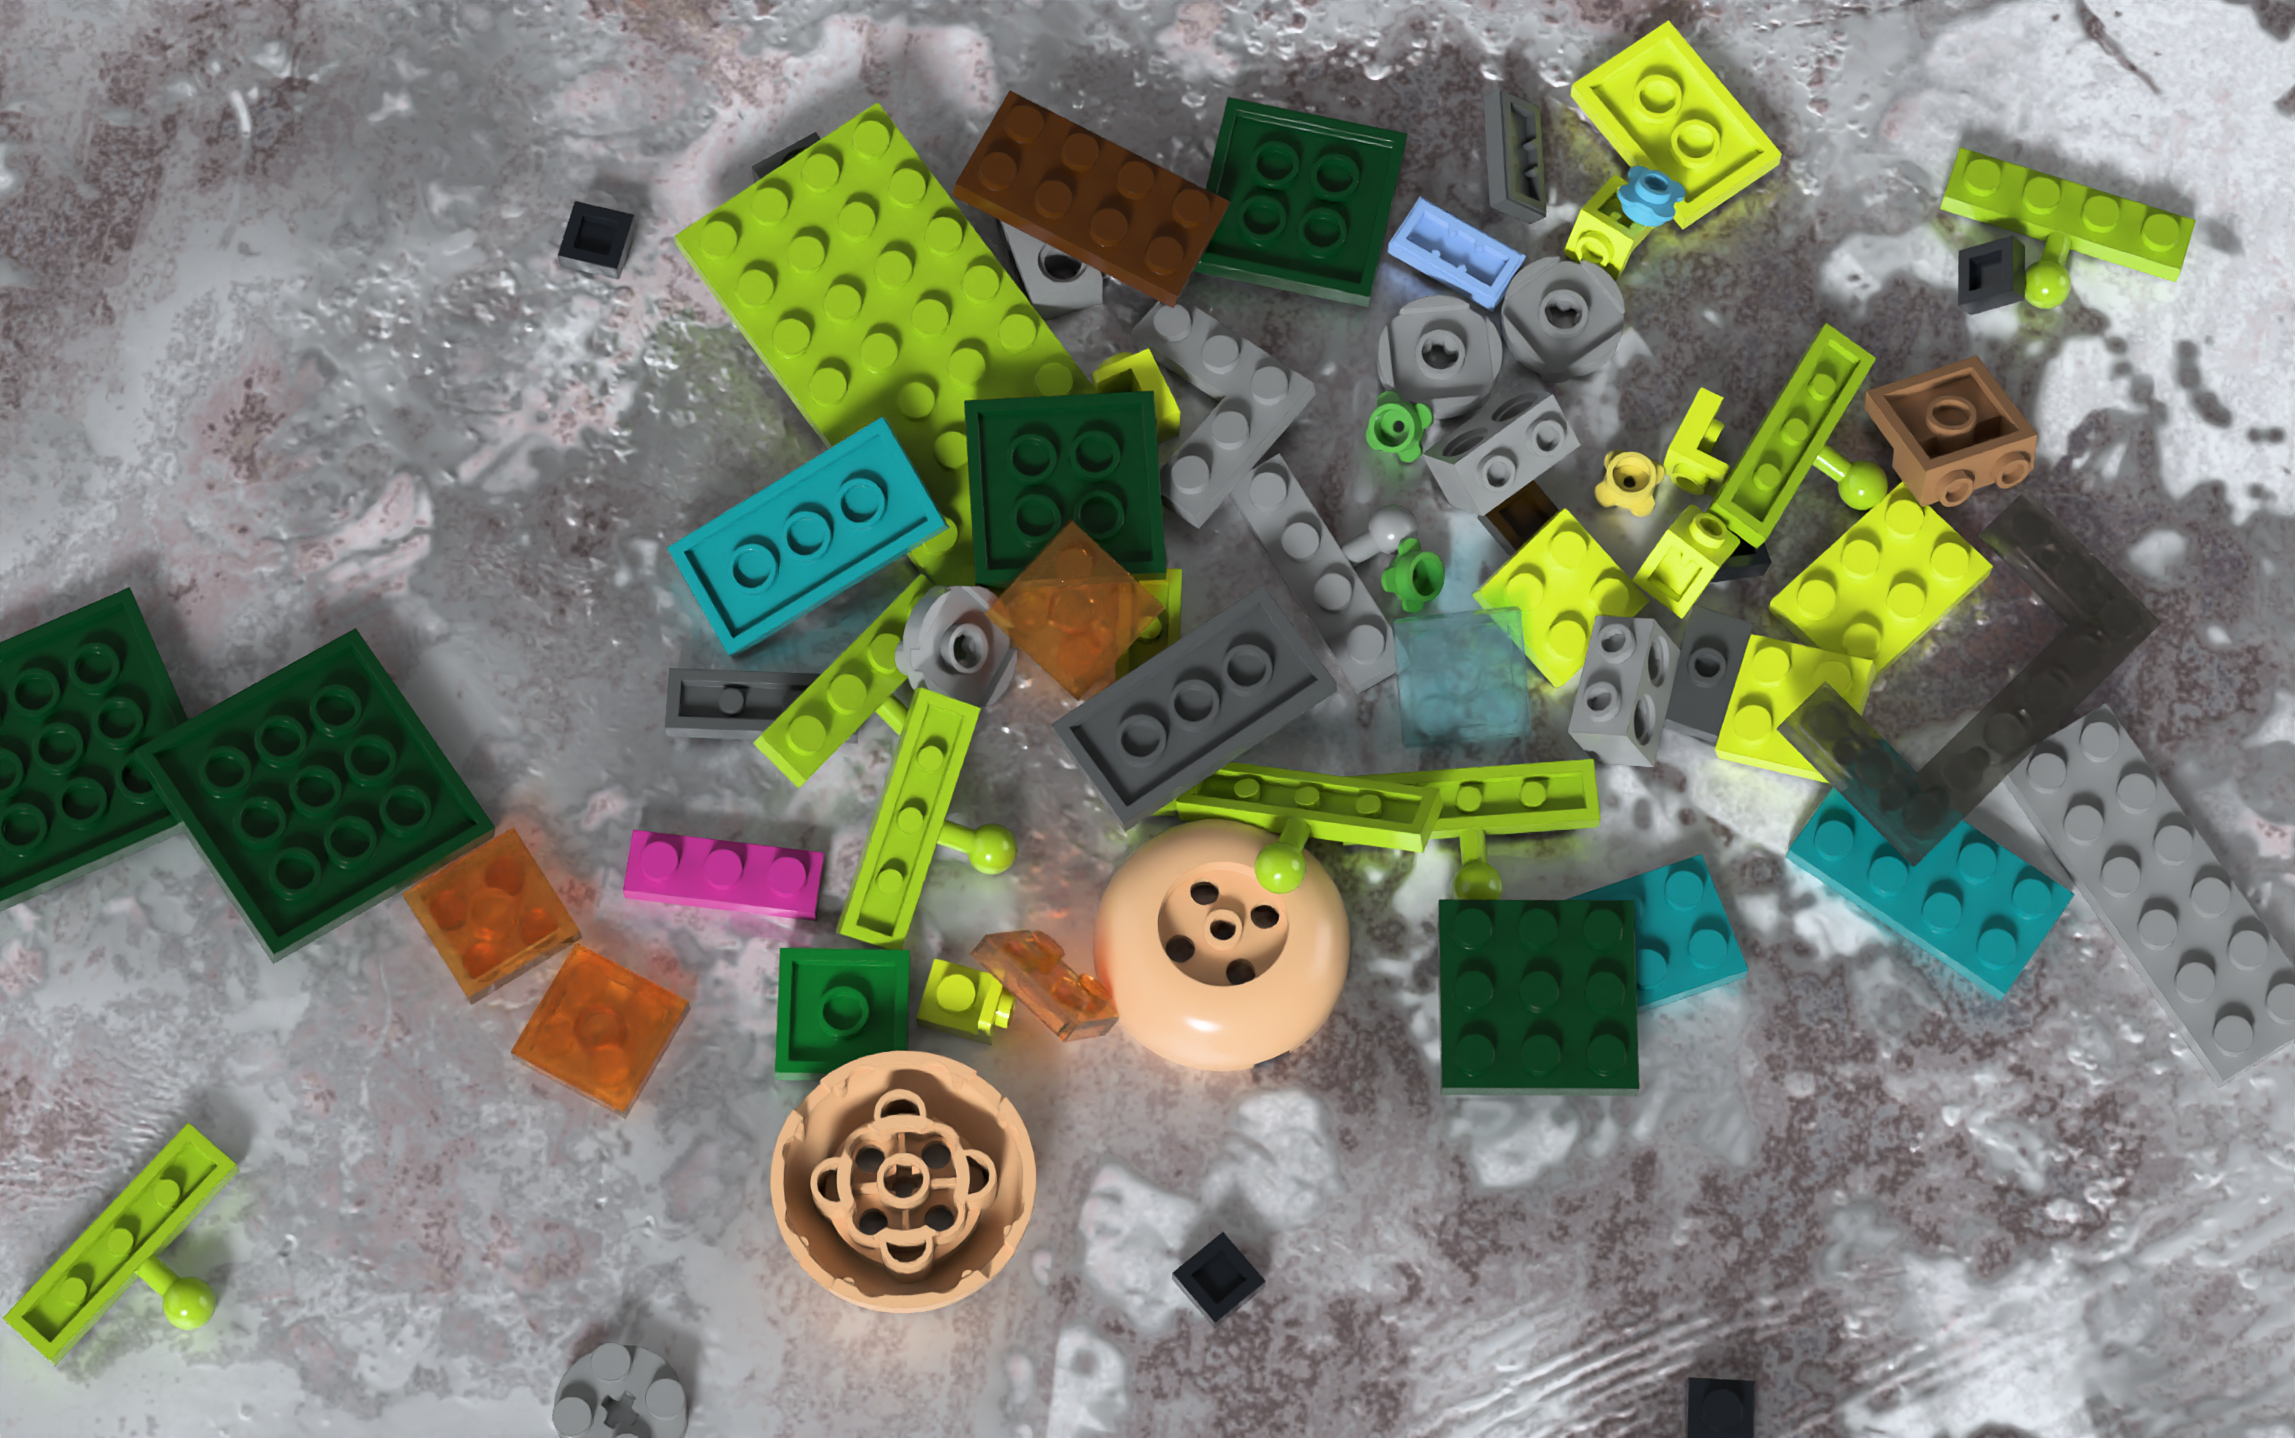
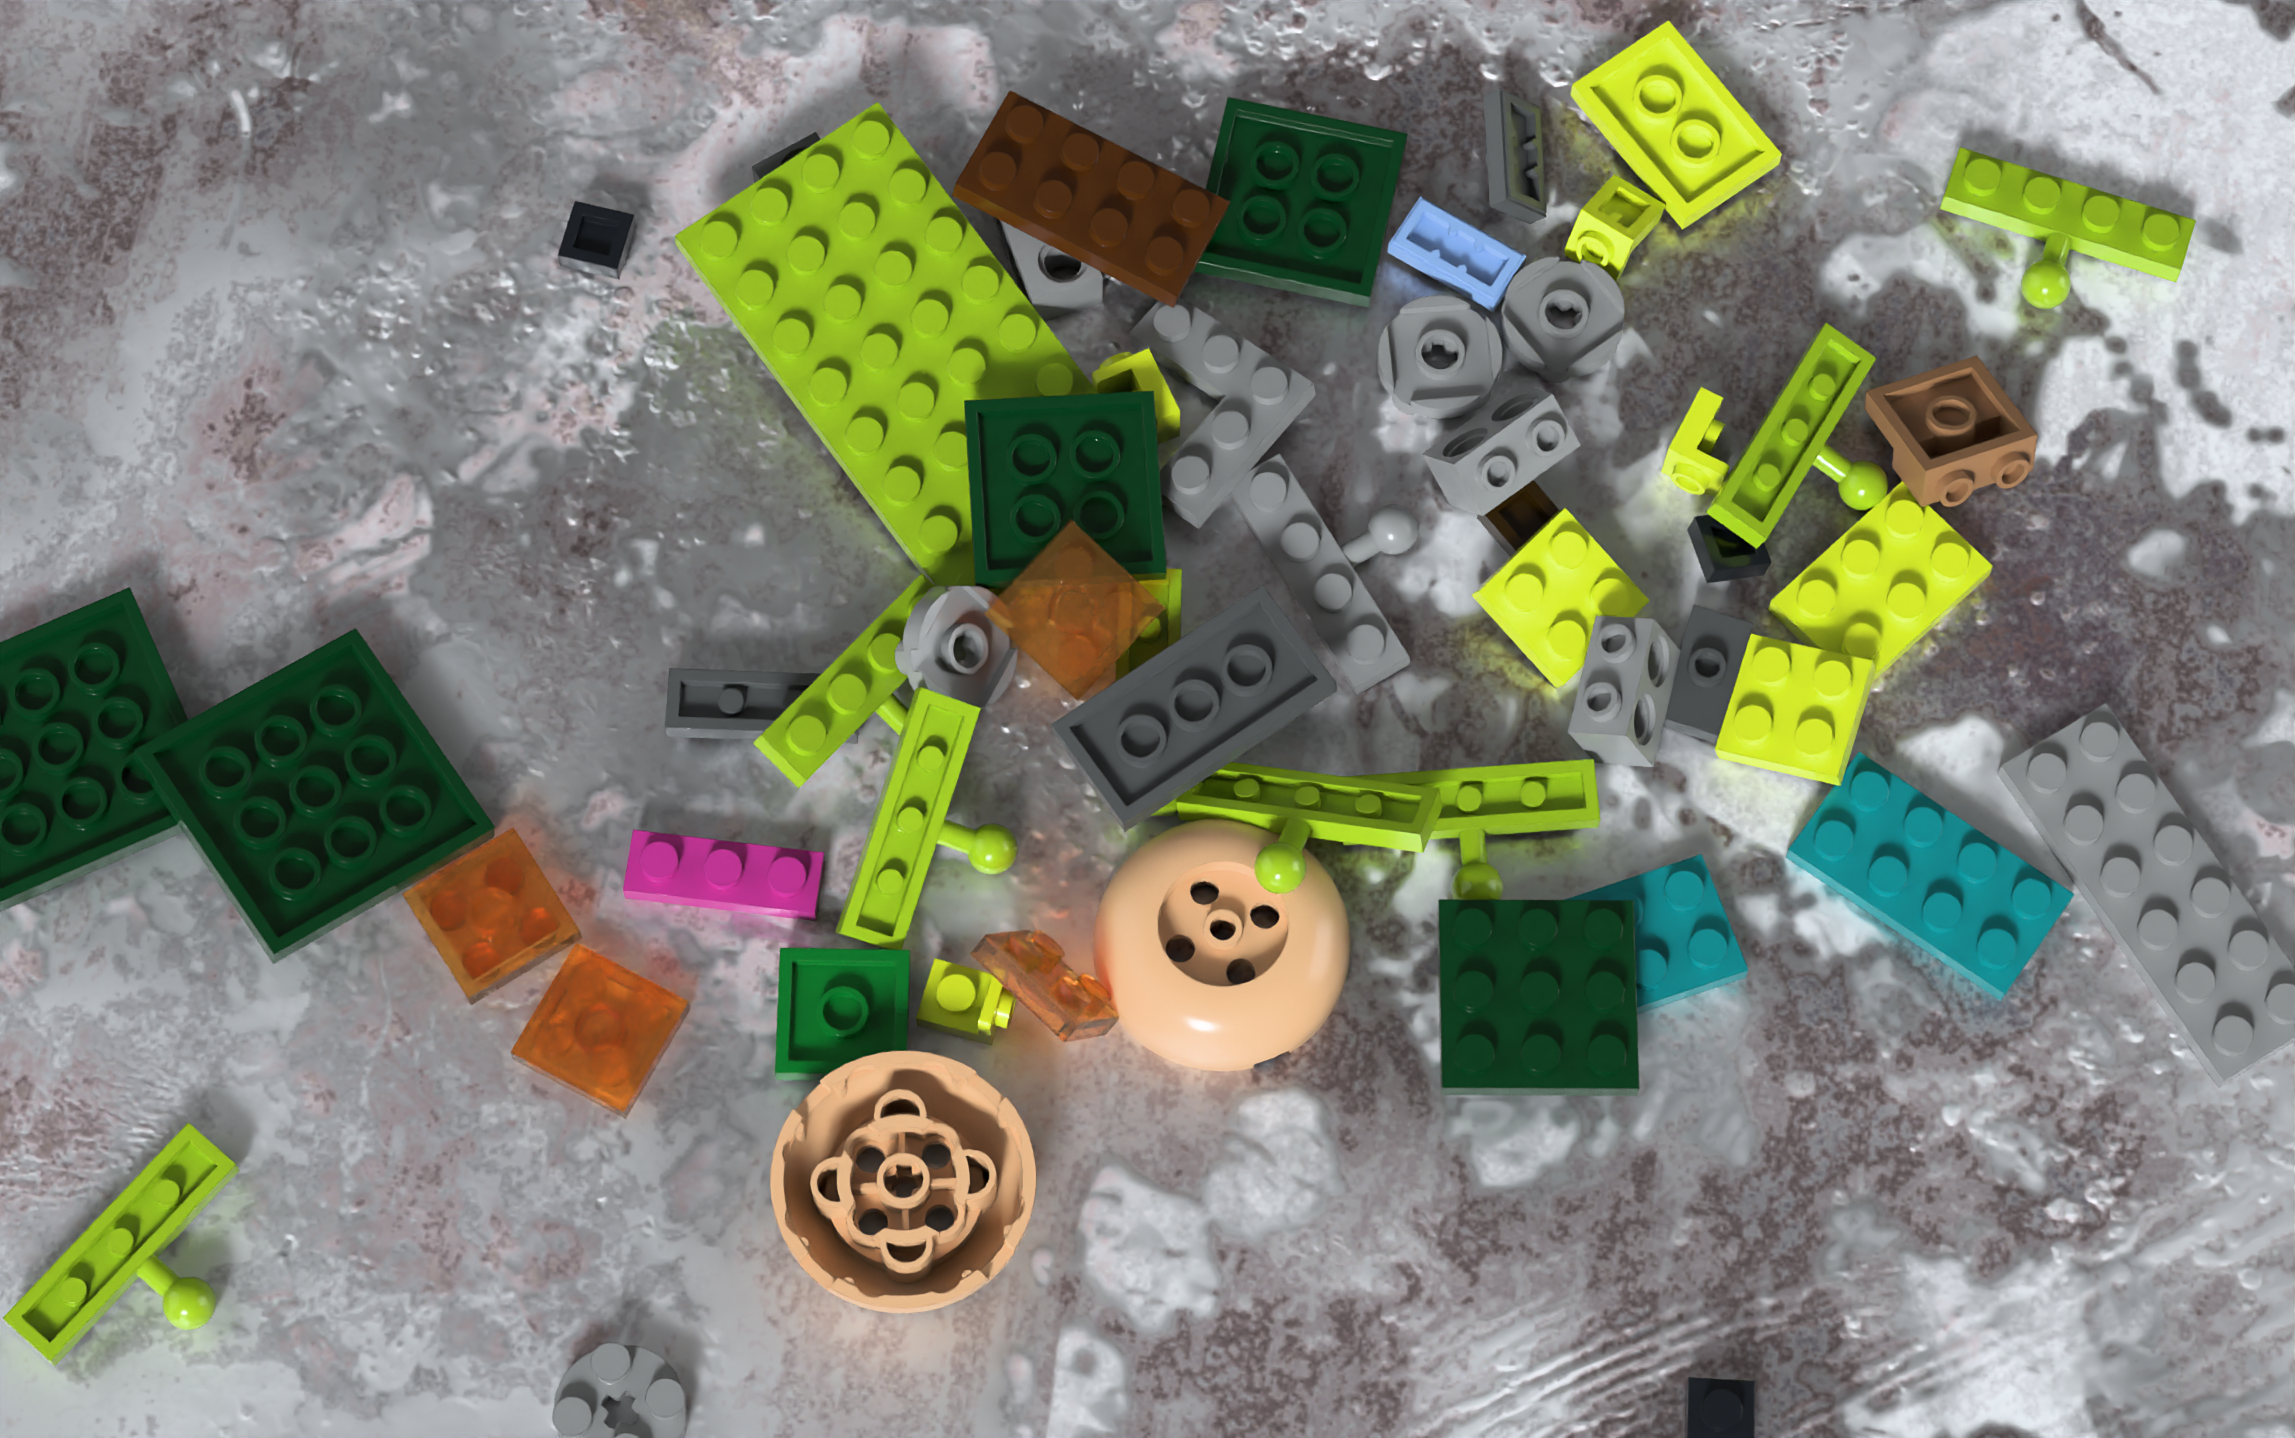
(808, 537): teal plate -> none
(1218, 1280): black plate -> none
(1382, 432): bright green plate -> none
(1414, 575): bright green plate -> none
(1461, 677): clear light blue plate -> none
(1634, 466): light yellow plate -> none
(1649, 196): medium azure plate -> none
(1686, 559): neon yellow bracket -> none
(1924, 806): clear smoke plate -> none
(1991, 275): black plate -> none

